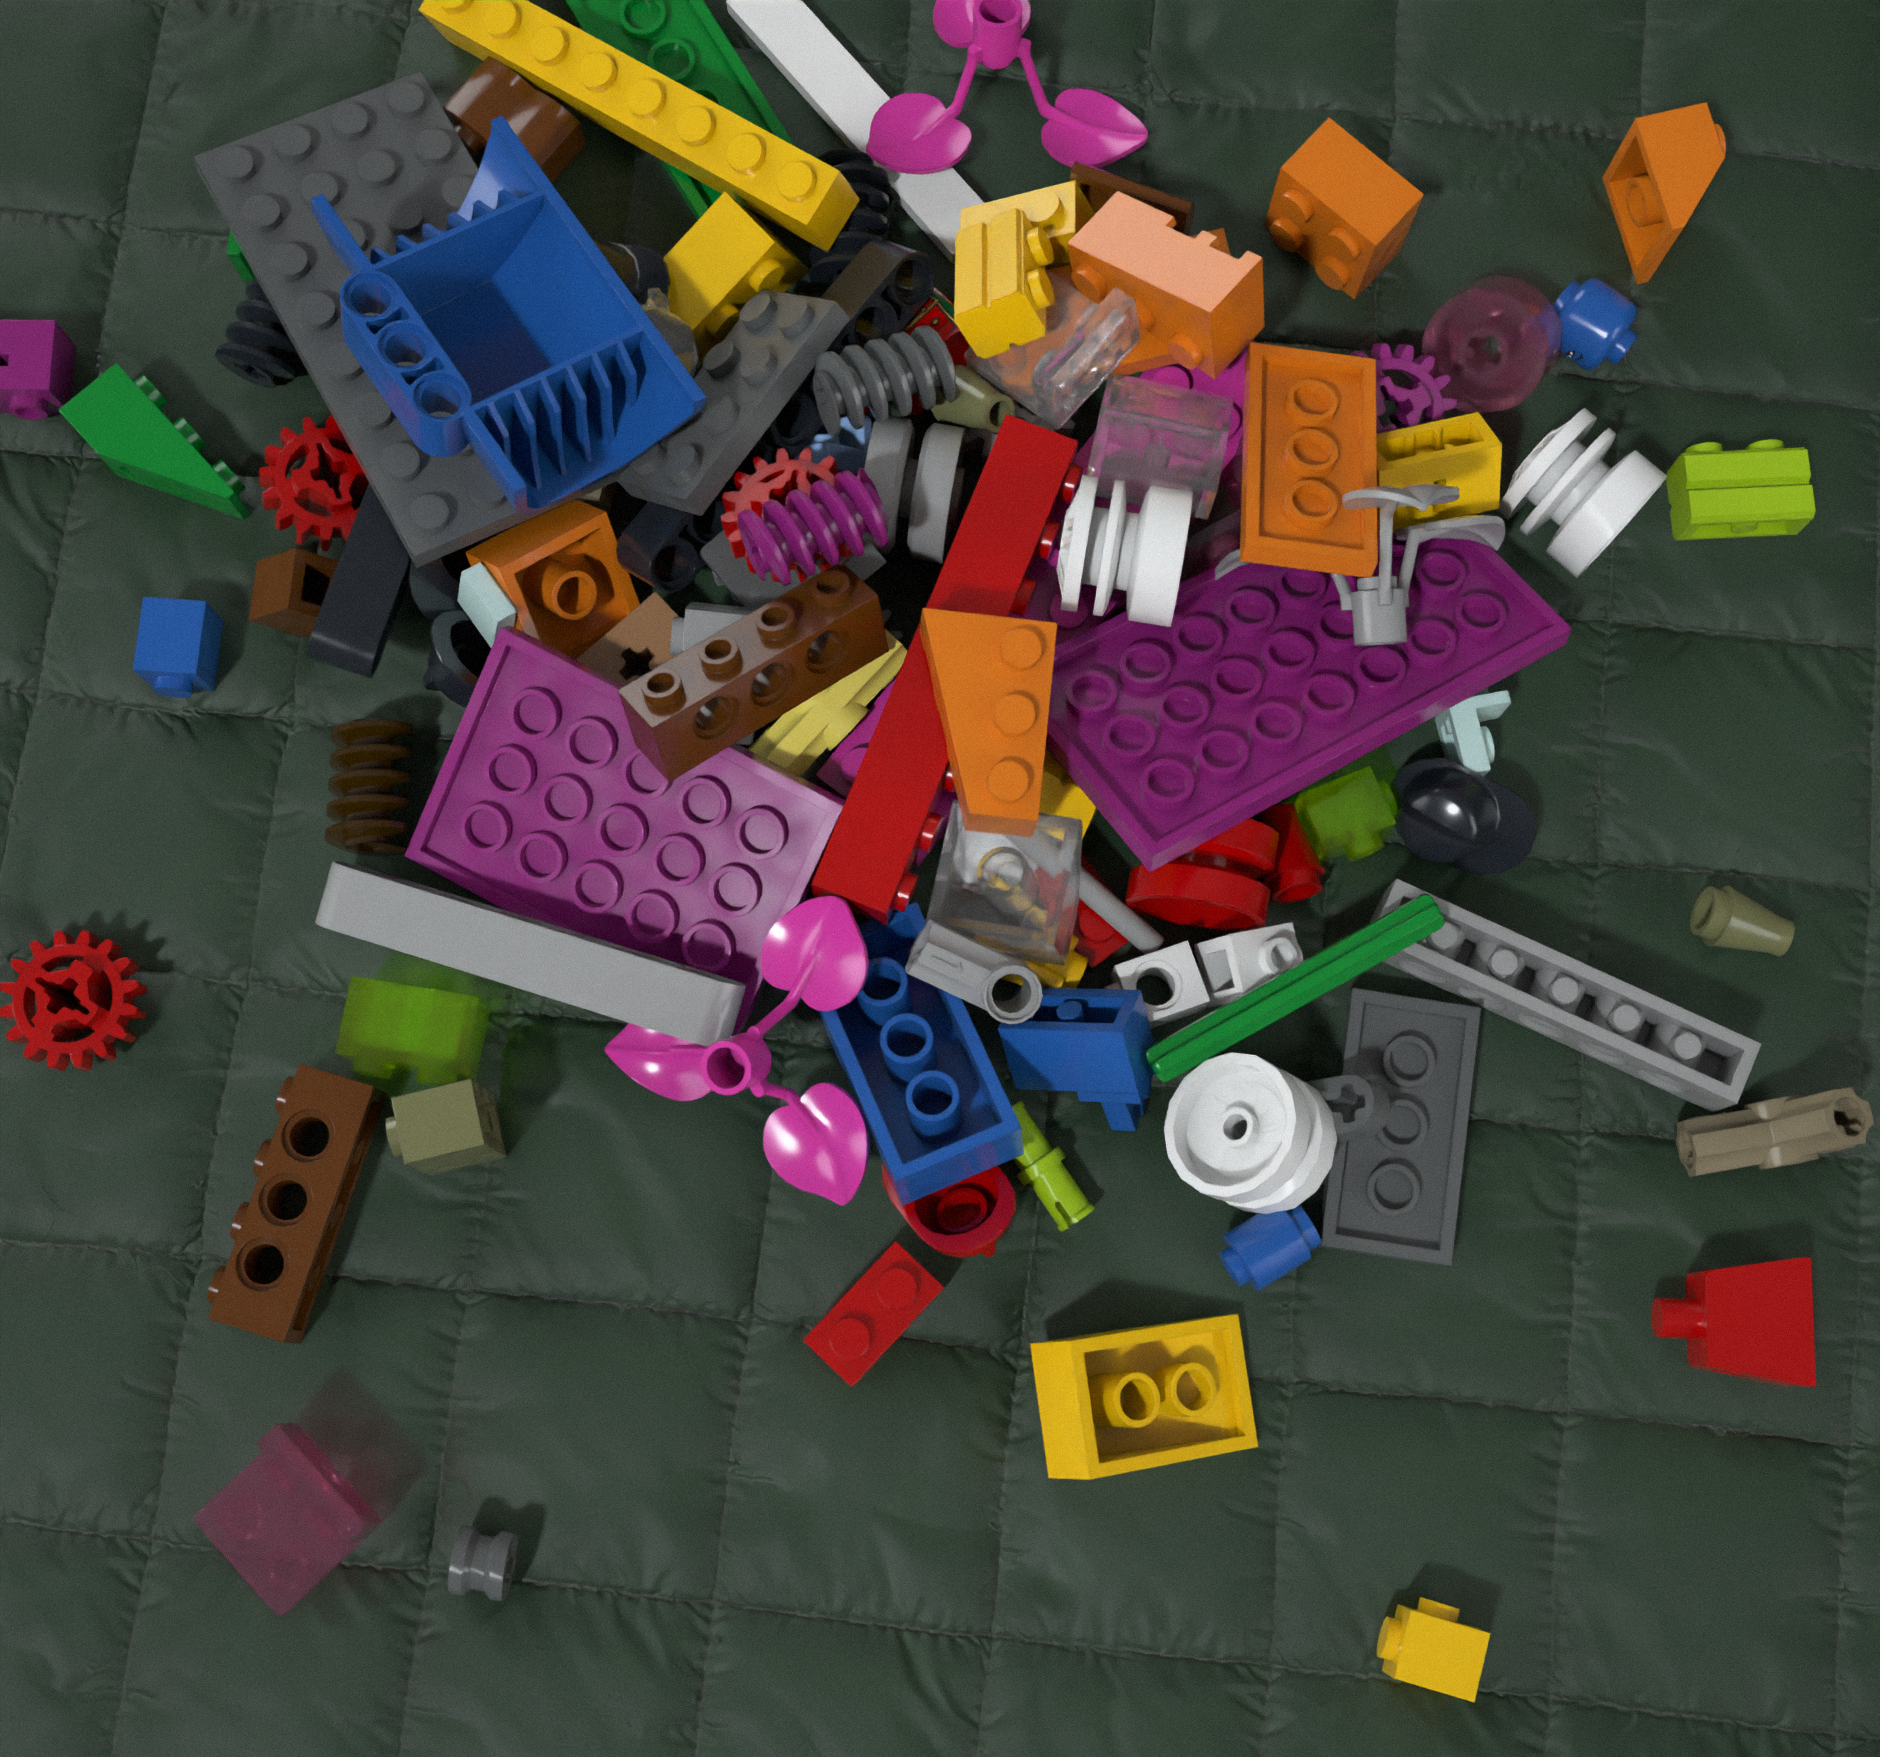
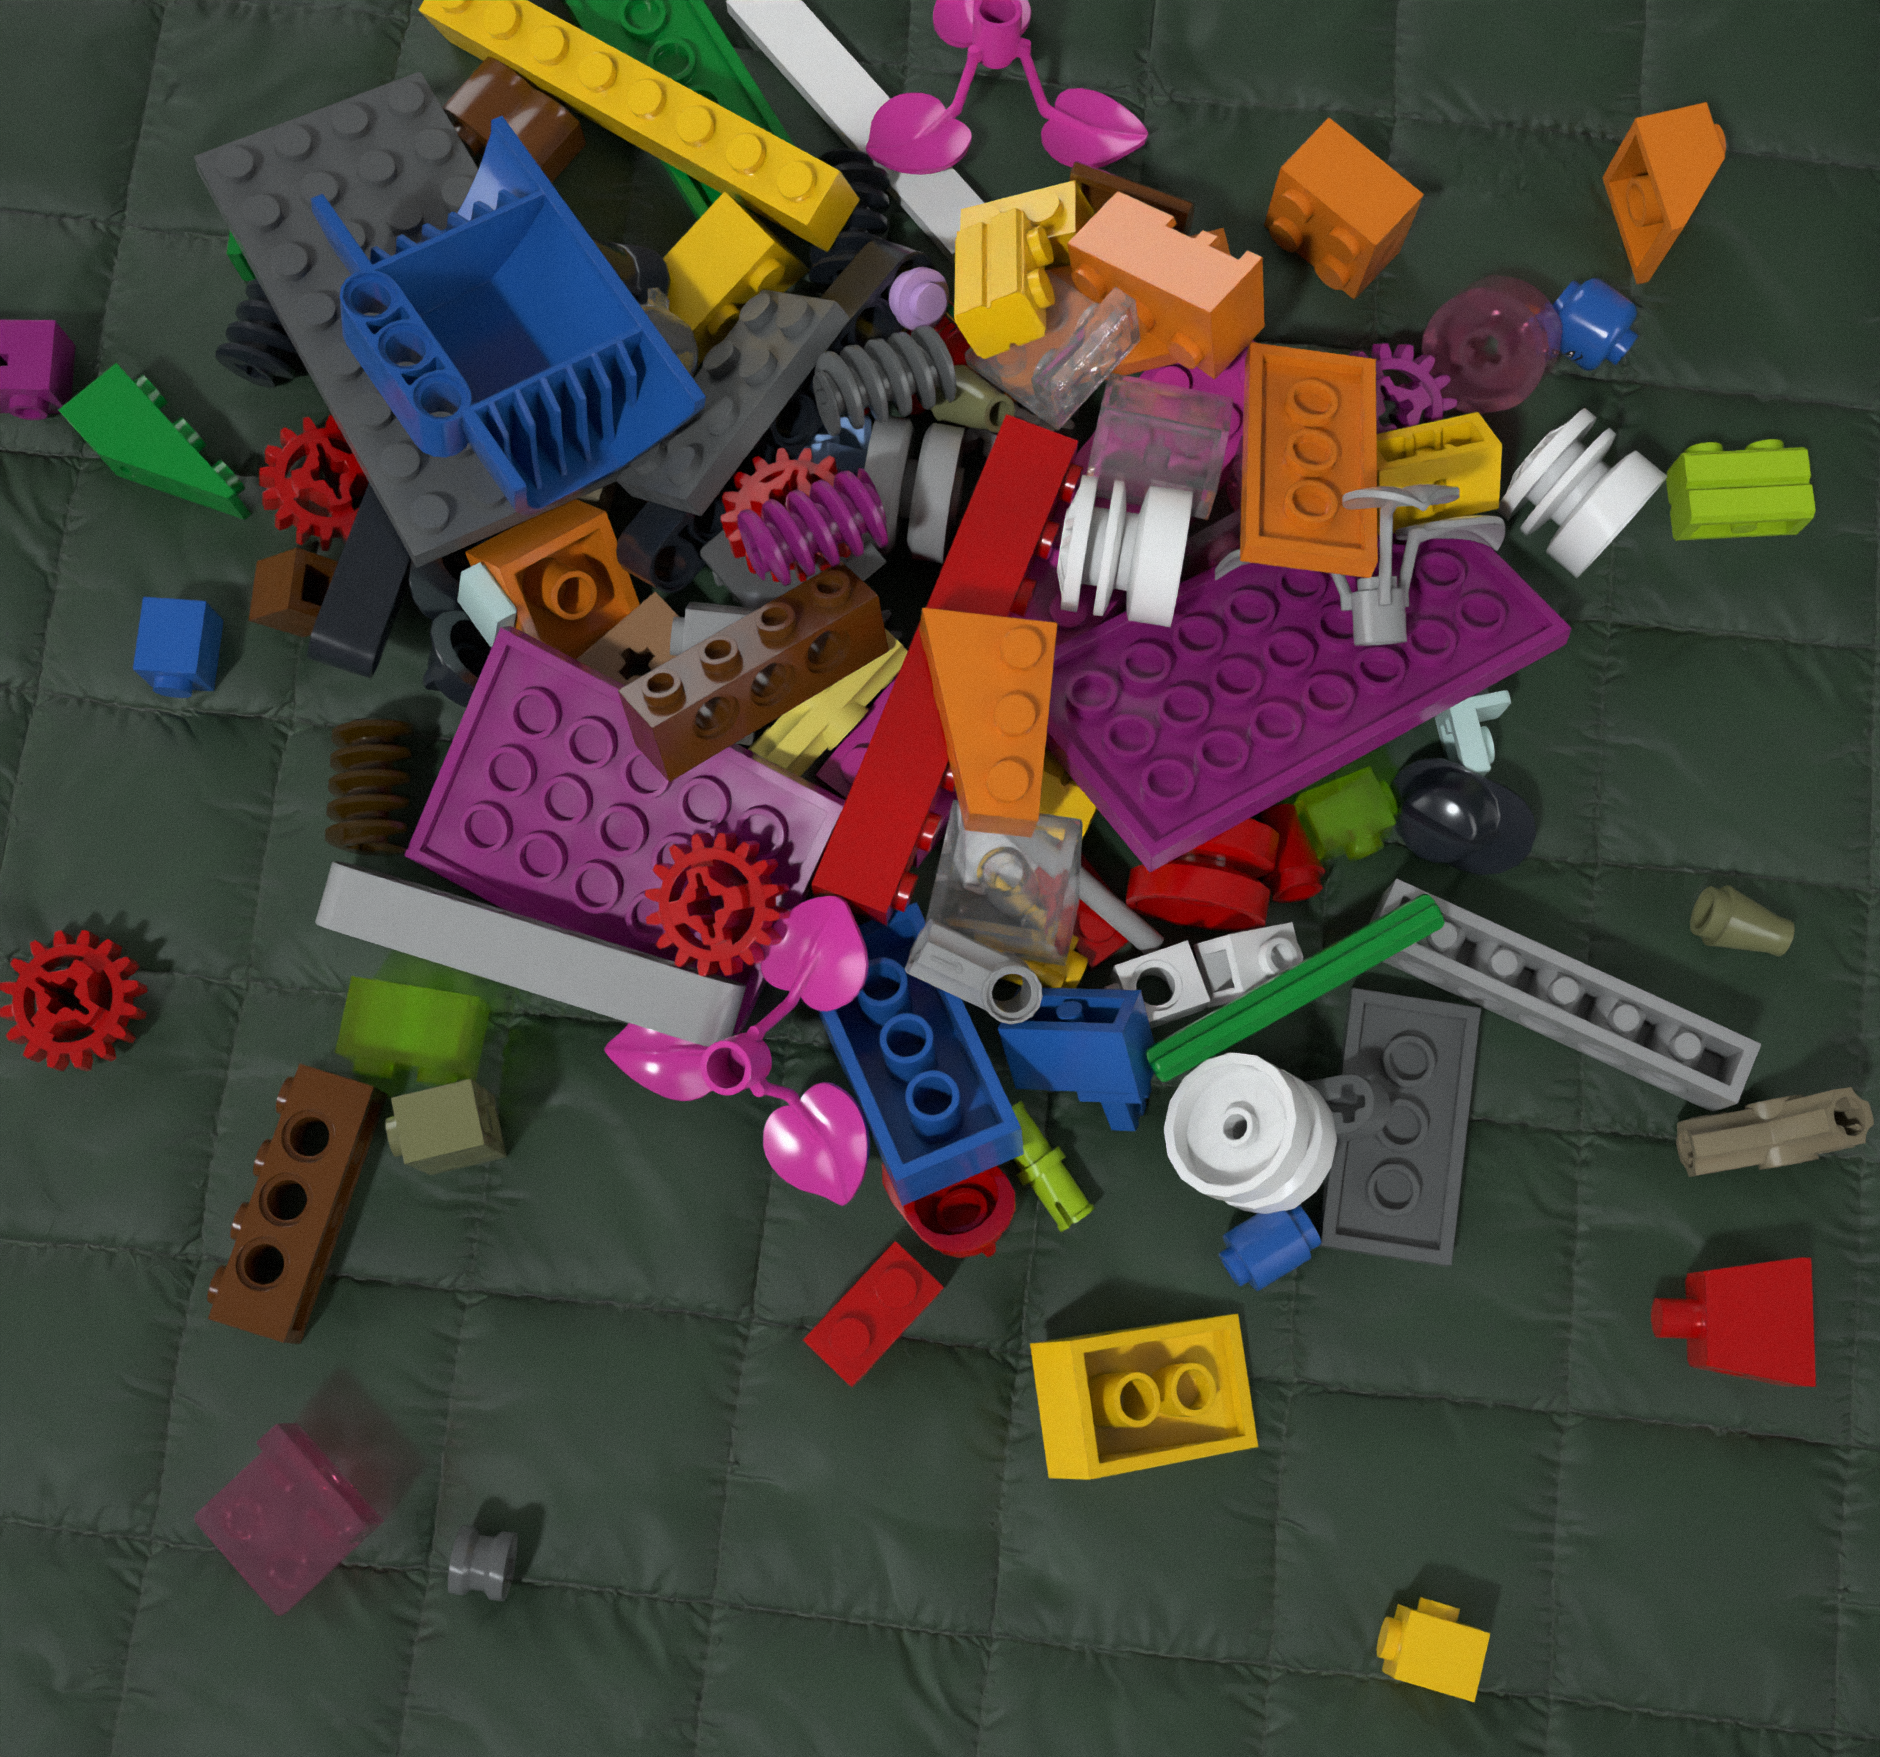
(722, 932): none -> red gear
(919, 297): none -> lavender plate

